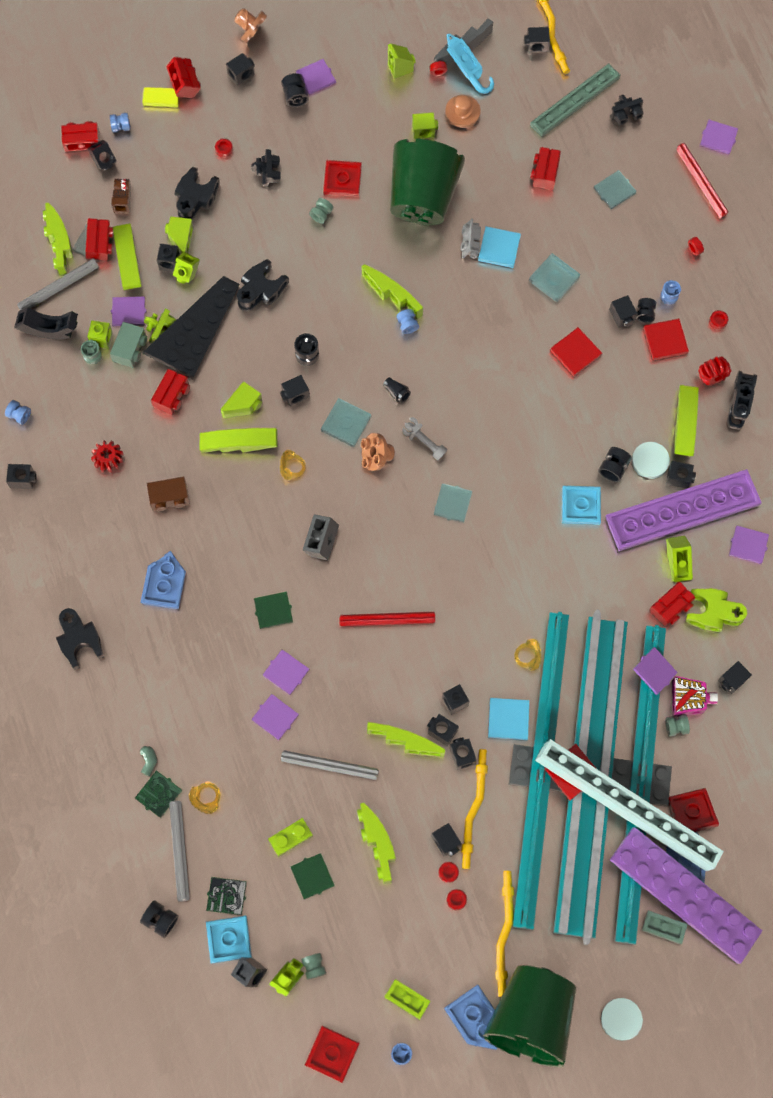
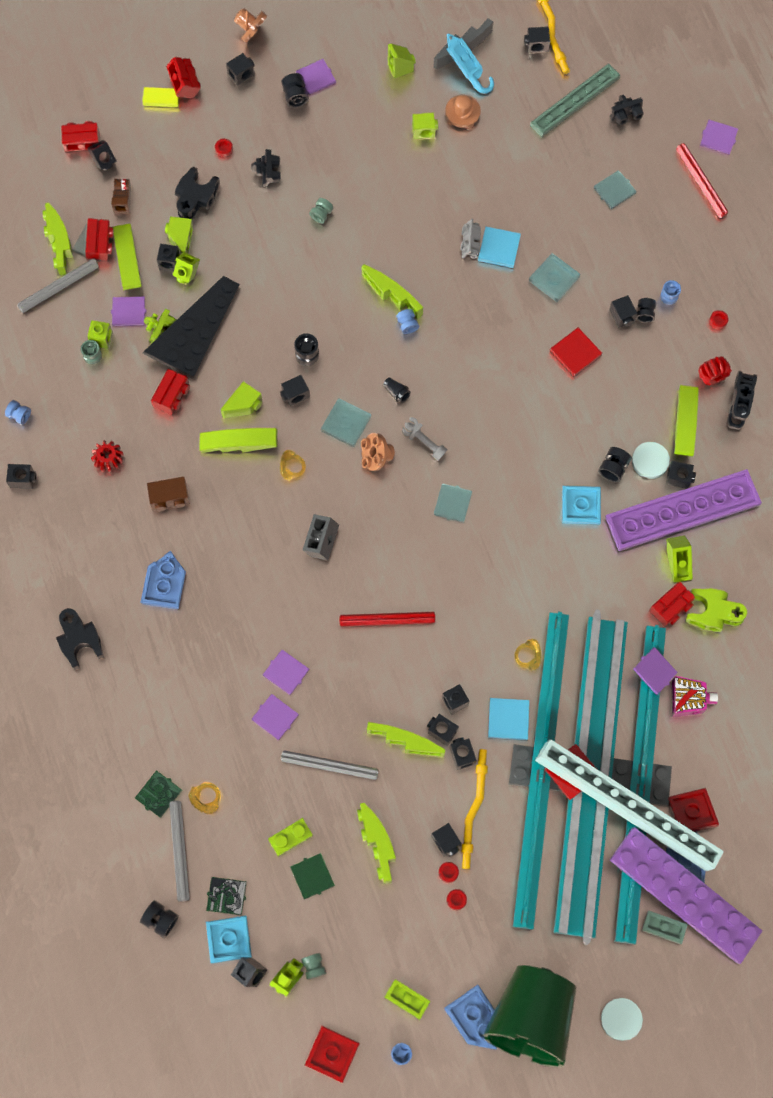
(46, 326): black arch -> none
(119, 122): medium blue wheel -> none
(128, 344): sand green brick -> none
(150, 759): sand green arm -> none
(259, 288): black piece -> none
(273, 610): clear green piece -> none
(342, 178): red tile -> none
(423, 180): dark green cone -> none
(438, 68): red tile -> none
(508, 892): yellow bar -> none
(546, 168): red brick -> none
(665, 339): red tile -> none
(678, 725): sand green wheel -> none
(695, 246): red tile -> none
(734, 677): black brick -> none
(749, 544): medium lavender piece -> none

